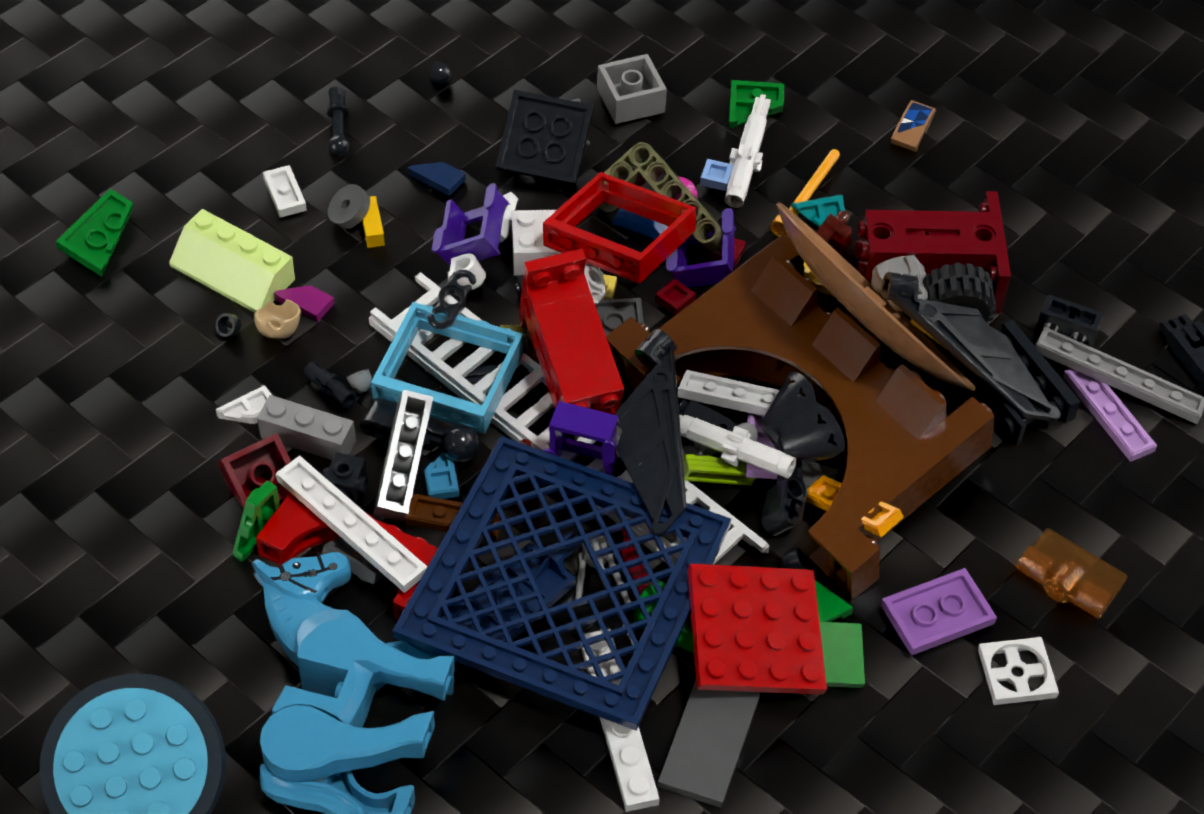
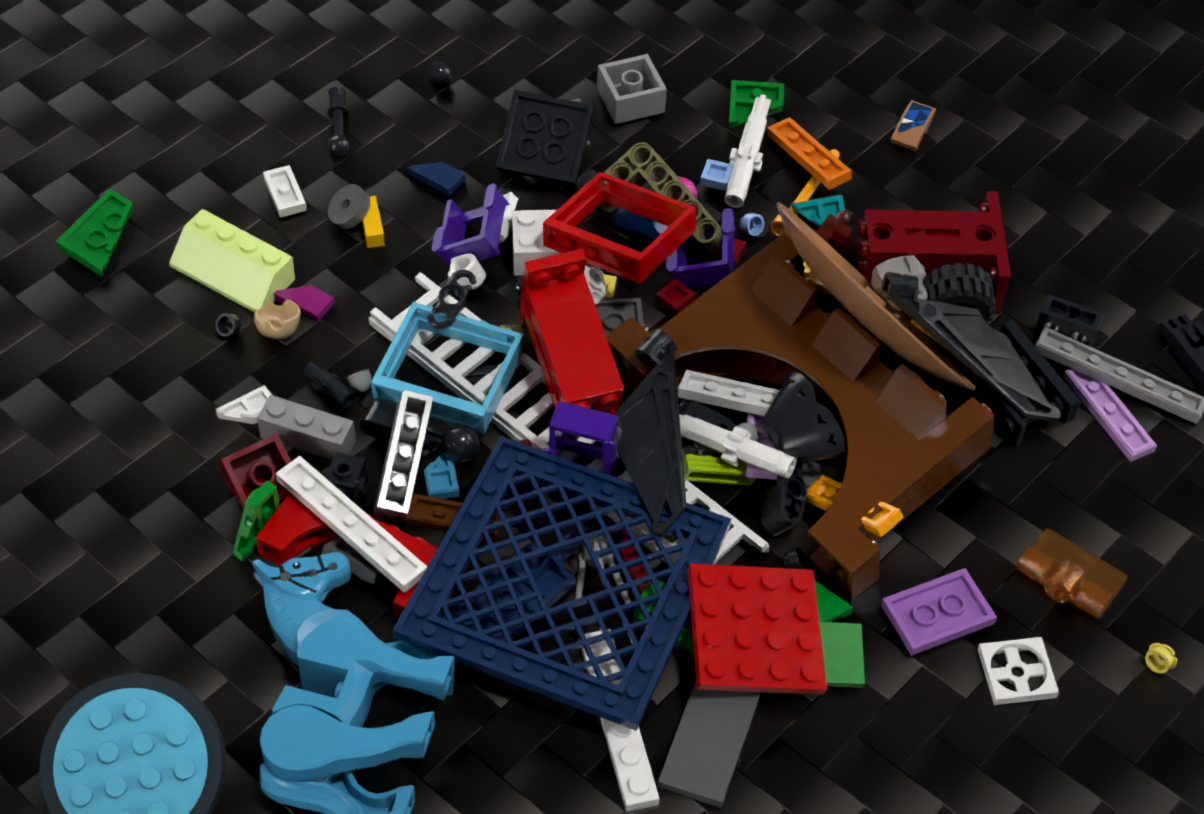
(752, 220): none -> light blue hinge
(809, 153): none -> orange plate
(1160, 658): none -> light yellow plate

